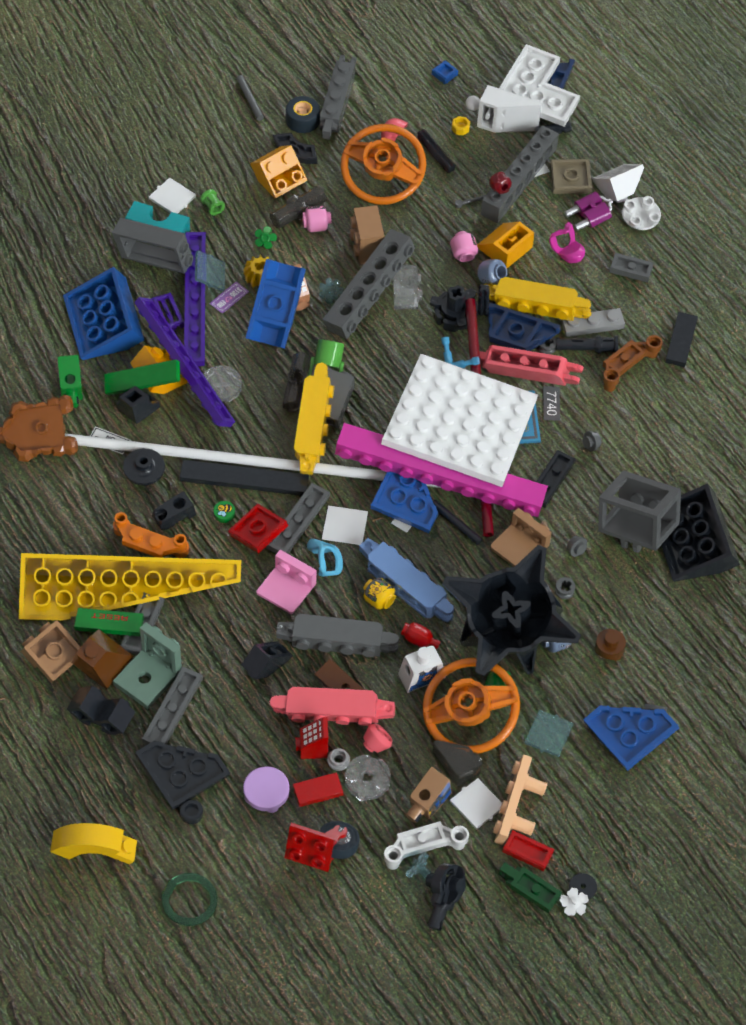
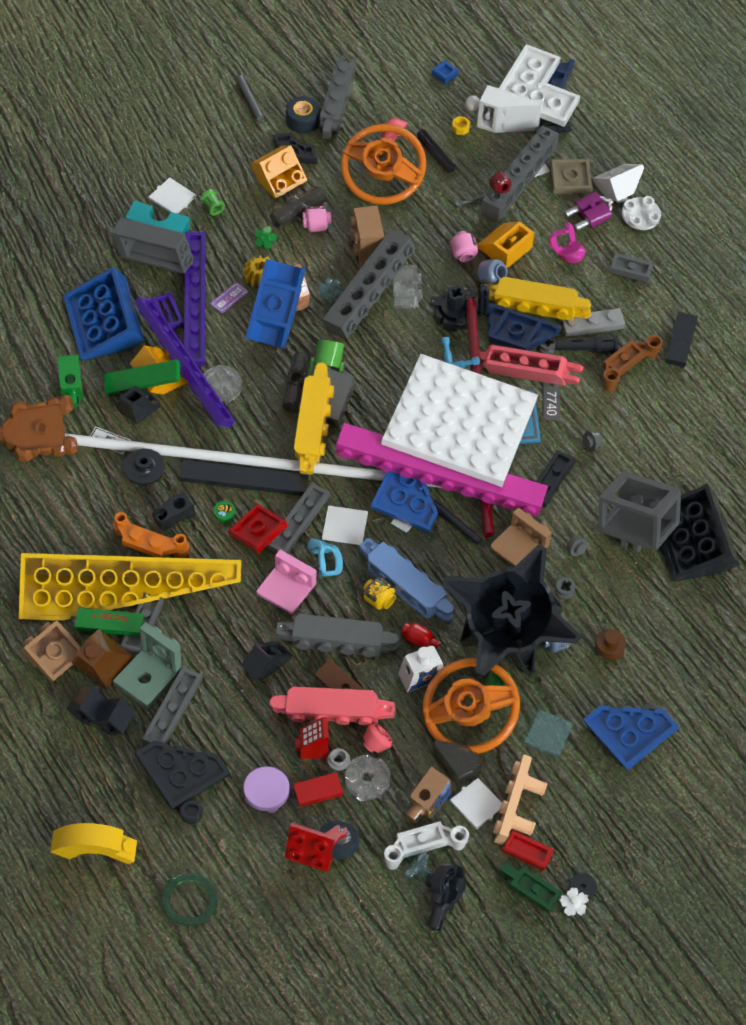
(210, 271): clear light blue piece -> none

